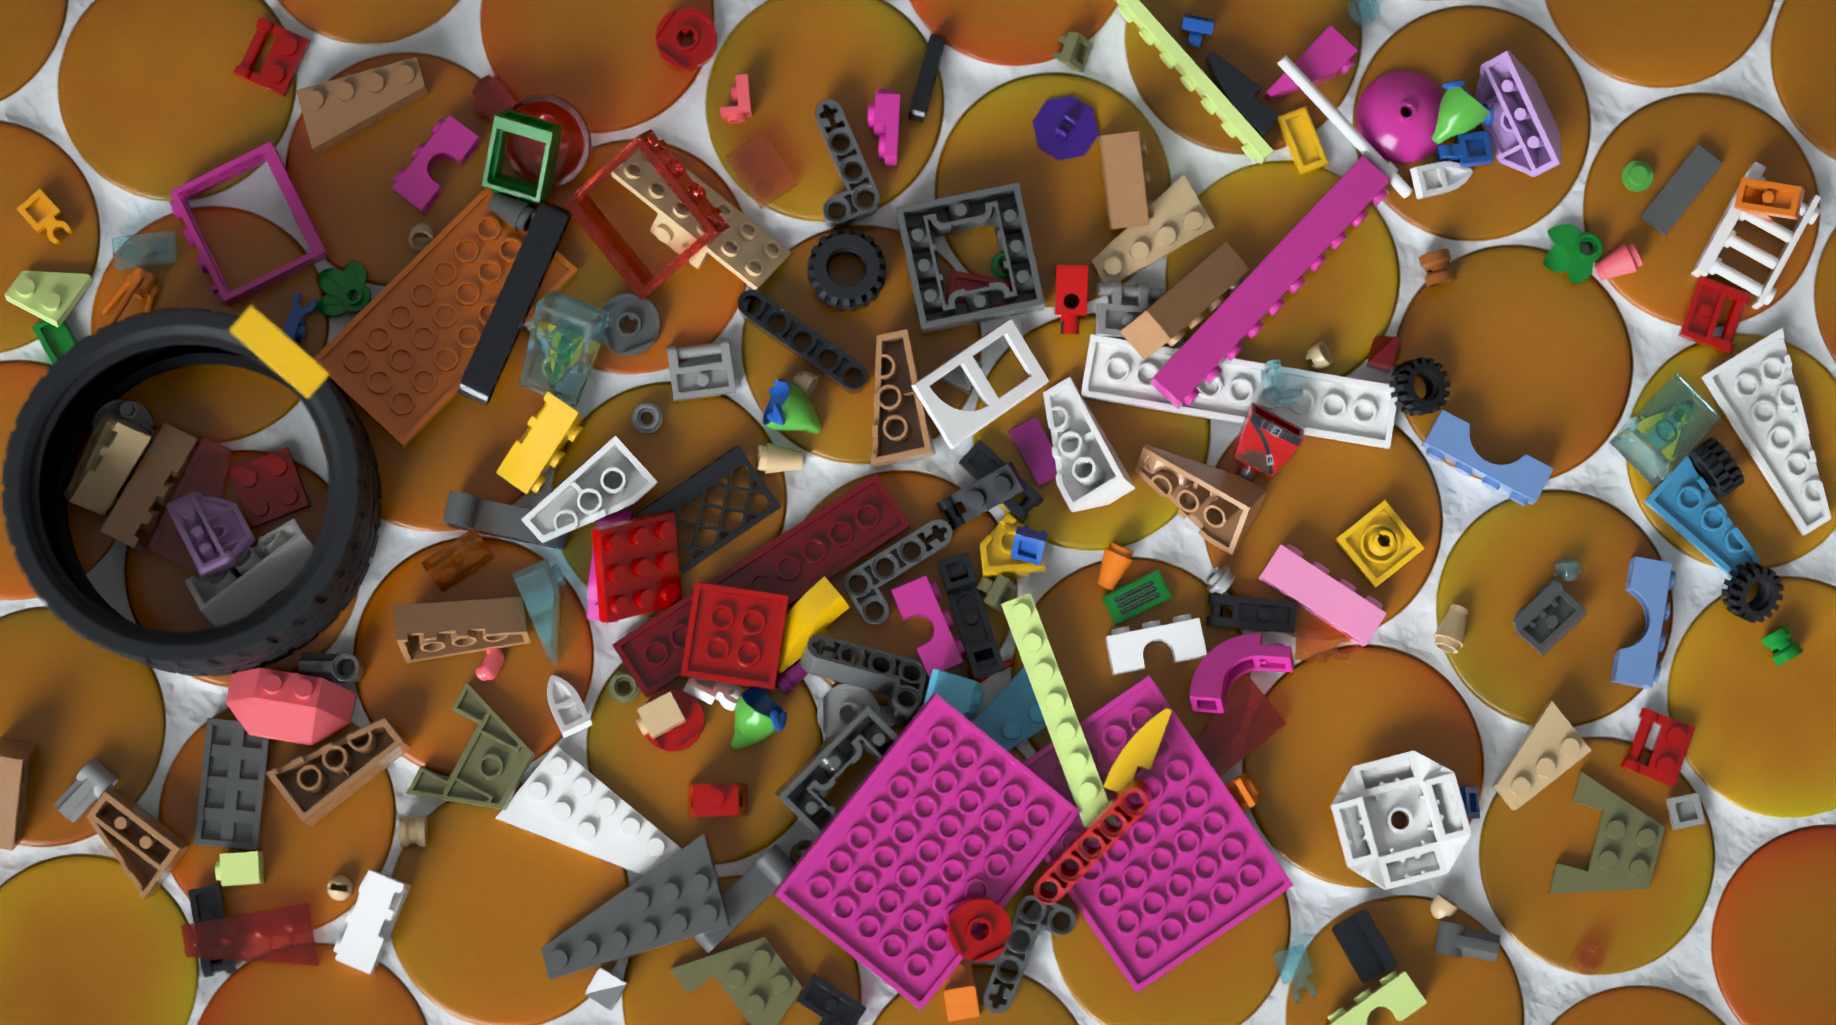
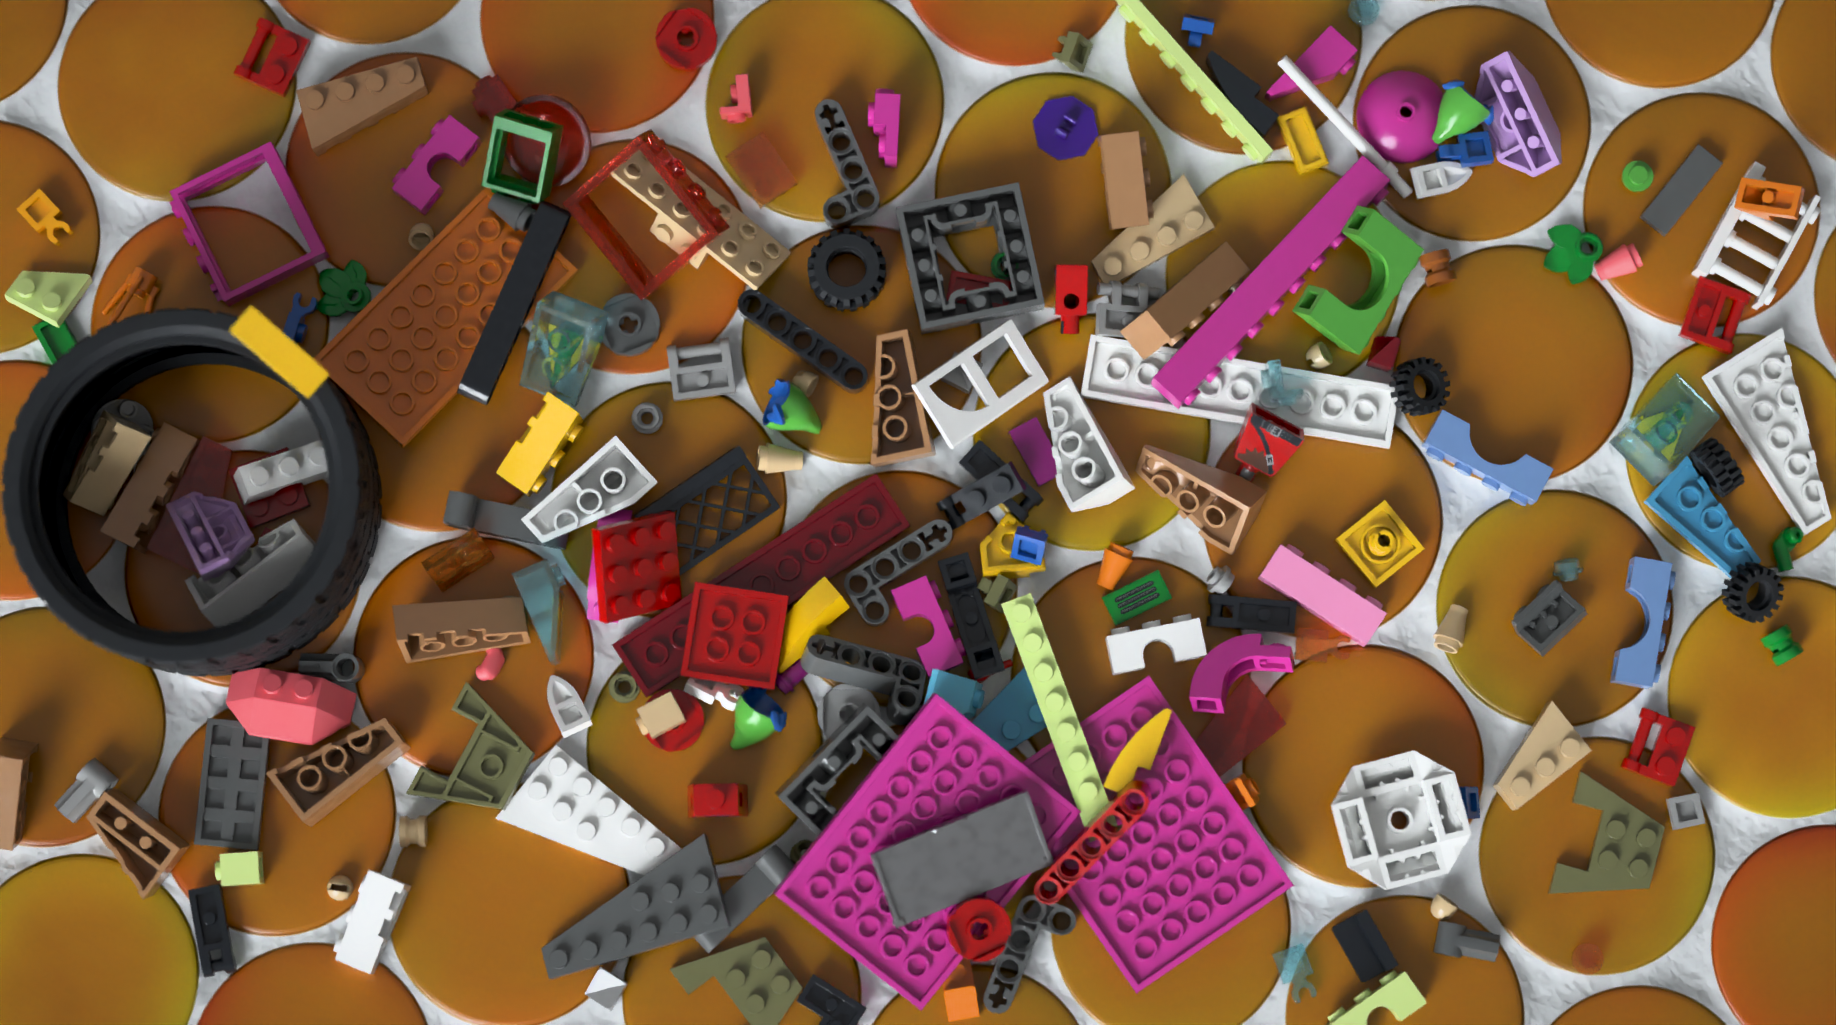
(145, 250): clear light blue plate -> none
(262, 936): clear red wing -> none
(281, 470): none -> white arch
(927, 78): black beam -> none
(961, 858): none -> flat silver door
(1391, 260): none -> bright green arch
(1784, 545): none -> green arm

